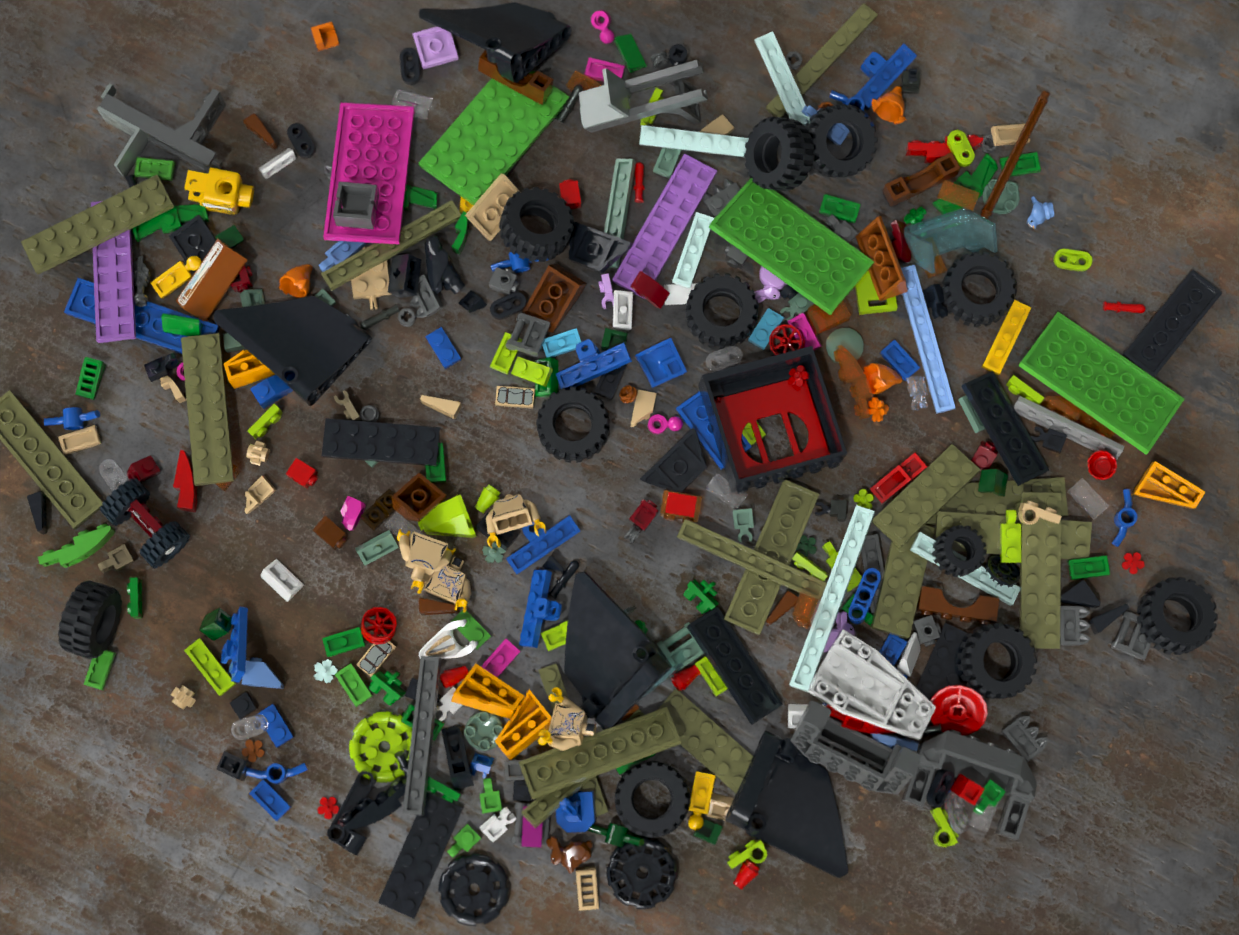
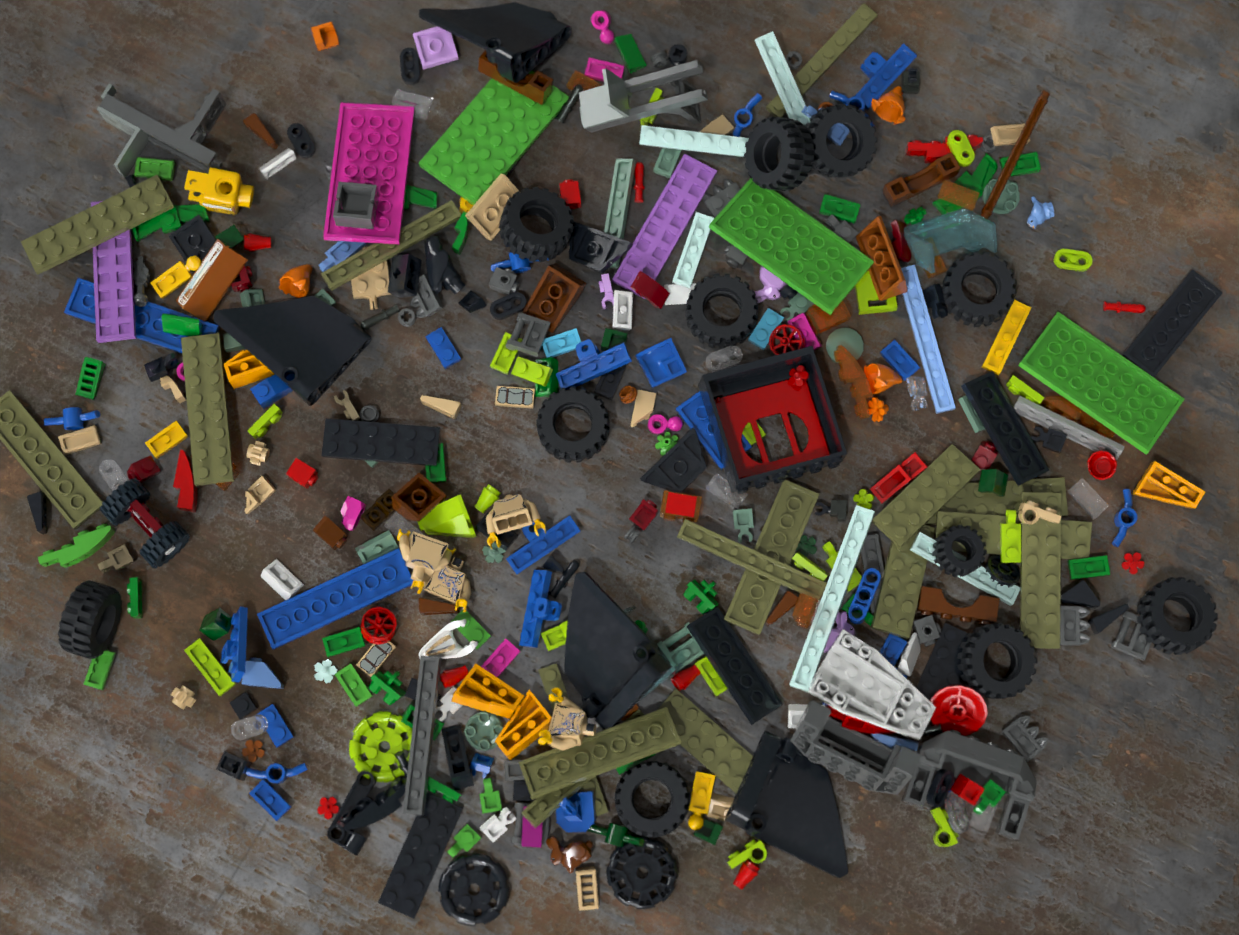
(166, 439): none -> yellow plate
(256, 242): none -> red cone
(335, 599): none -> blue plate
(665, 447): none -> bright green plant
(747, 110): none -> blue piece

